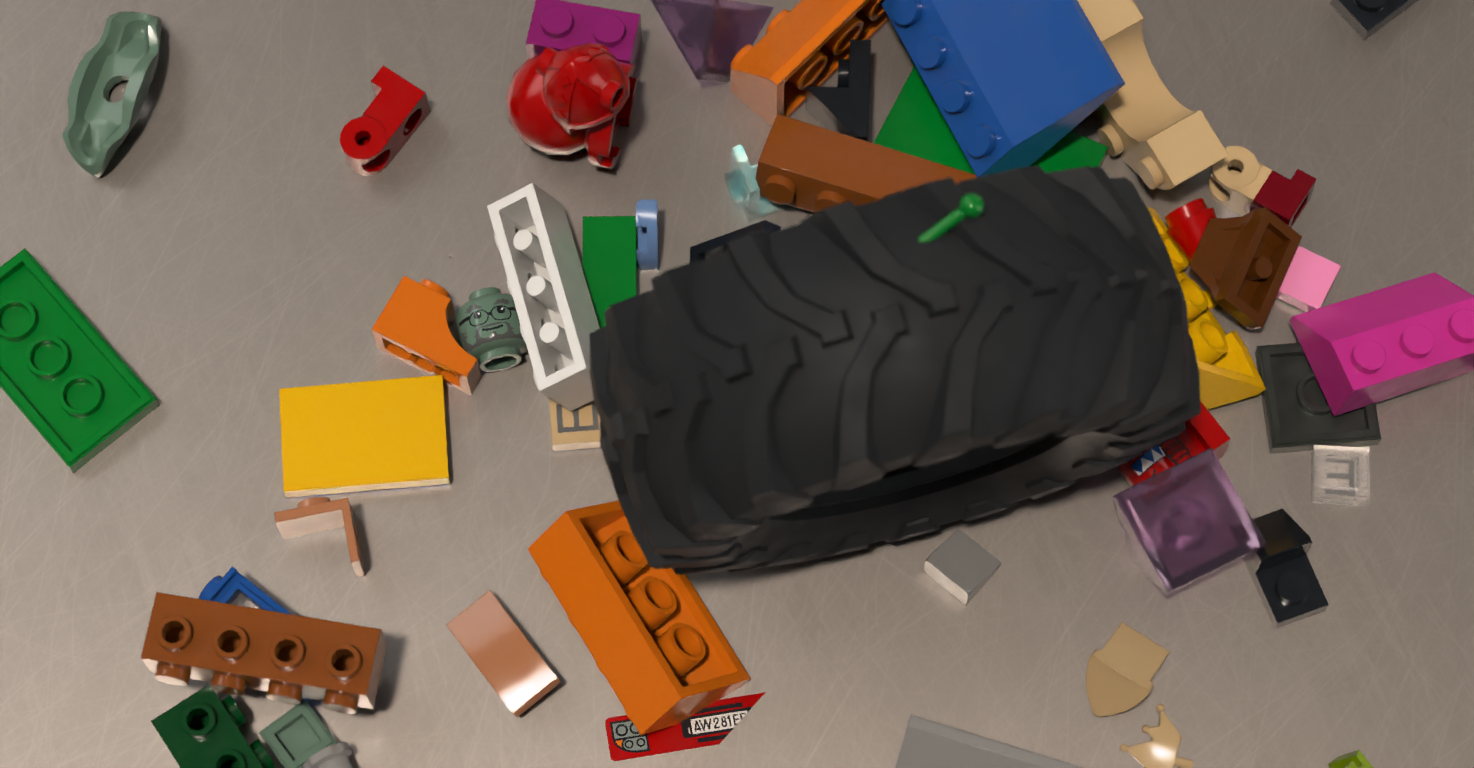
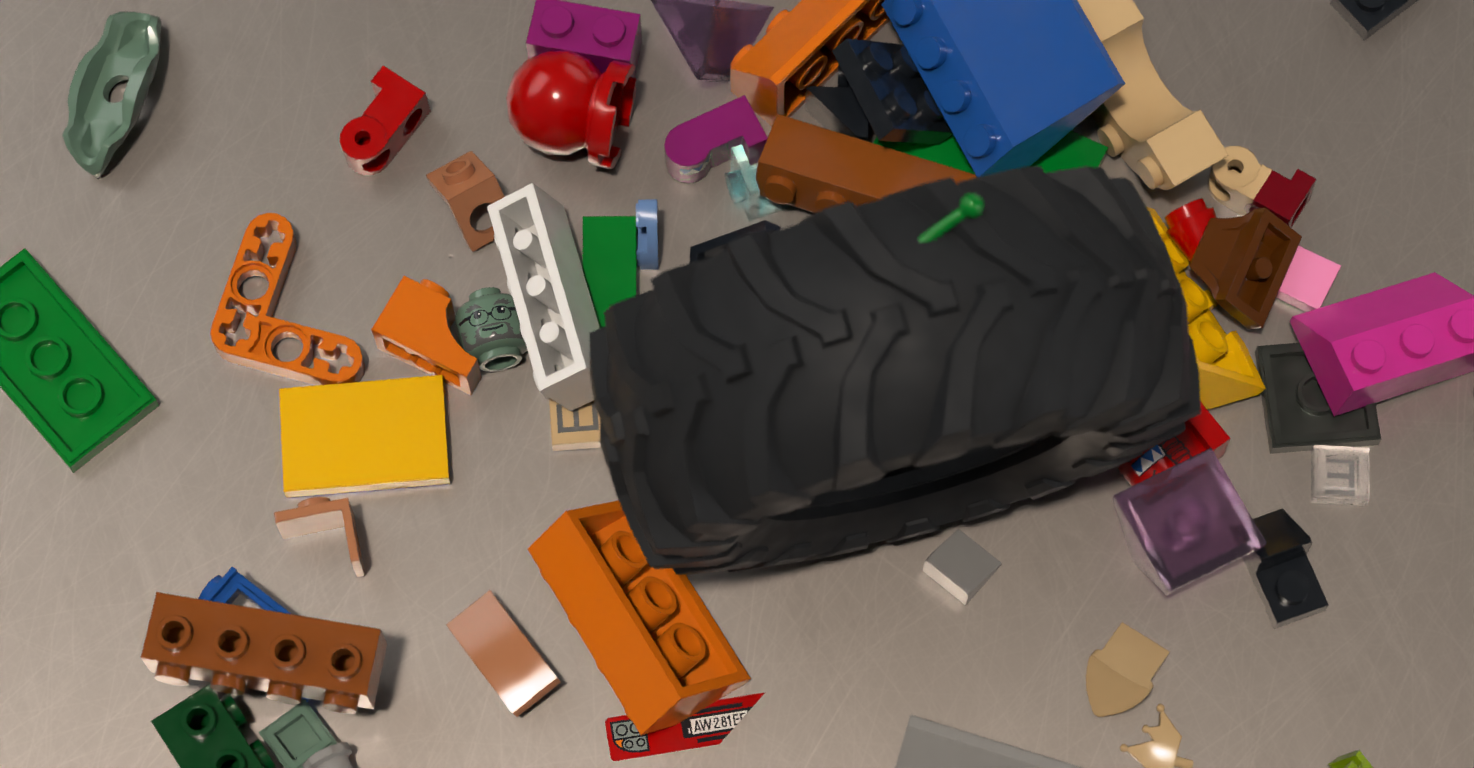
(267, 331): none -> orange beam
(464, 186): none -> nougat bracket
(582, 85): red helmet -> none
(708, 140): none -> magenta leg
(891, 92): none -> black plate

